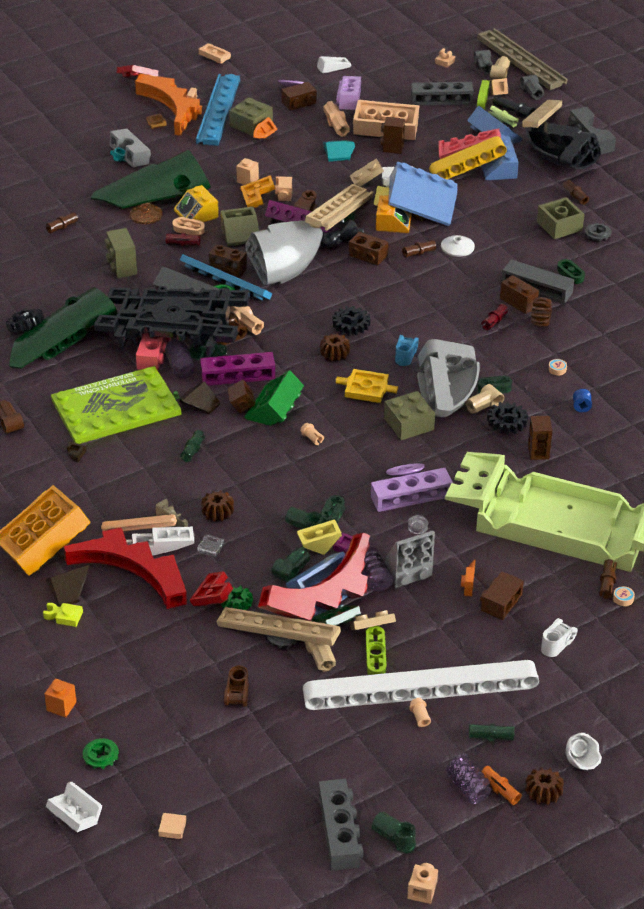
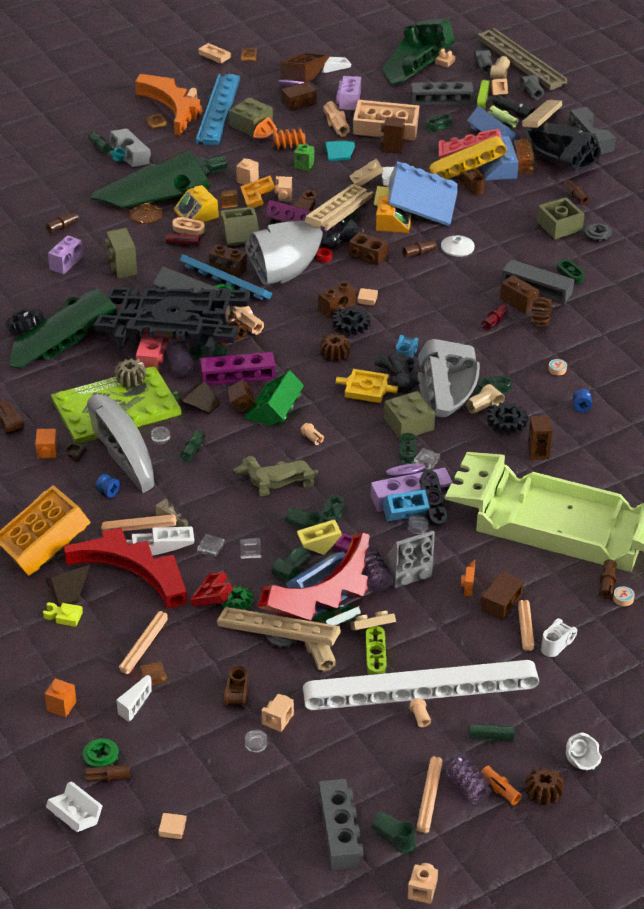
(46, 443): none -> orange brick
(65, 254): none -> lavender brick
(99, 142): none -> clear green pin
(107, 485): none -> blue wheel
(107, 773): none -> reddish brown axle
(122, 440): none -> light grey panel
(130, 372): none -> dark tan gear
(132, 700): none -> white slope
(133, 70): red plate -> none
(143, 642): none -> light nougat axle
(155, 671): none -> clear orange tile
(160, 435): none -> clear tile
(212, 164): none -> clear green piece
(217, 505): reddish brown gear -> none
(228, 199): none -> clear orange tile
(249, 54): none -> clear orange tile
(250, 548): none -> clear tile
(256, 740): none -> clear tile
(277, 475): none -> olive animal
(278, 712): none -> light nougat brick
(288, 138): none -> orange piece
(302, 66): none -> reddish brown slope
(304, 157): none -> bright green brick
(323, 255): none -> red tile
(336, 297): none -> reddish brown brick
(367, 296): none -> light nougat tile
(399, 368): none -> black animal
(405, 505): none -> dark azure brick
(407, 448): none -> clear green beam
(418, 48): none -> dark green panel
(427, 458): none -> clear tile
(429, 794): none -> light nougat axle
(435, 489): none -> black beam
(439, 122): none -> clear green beam
(473, 181): none -> reddish brown piece
(524, 155): none -> clear orange brick
(526, 625): none -> light nougat axle

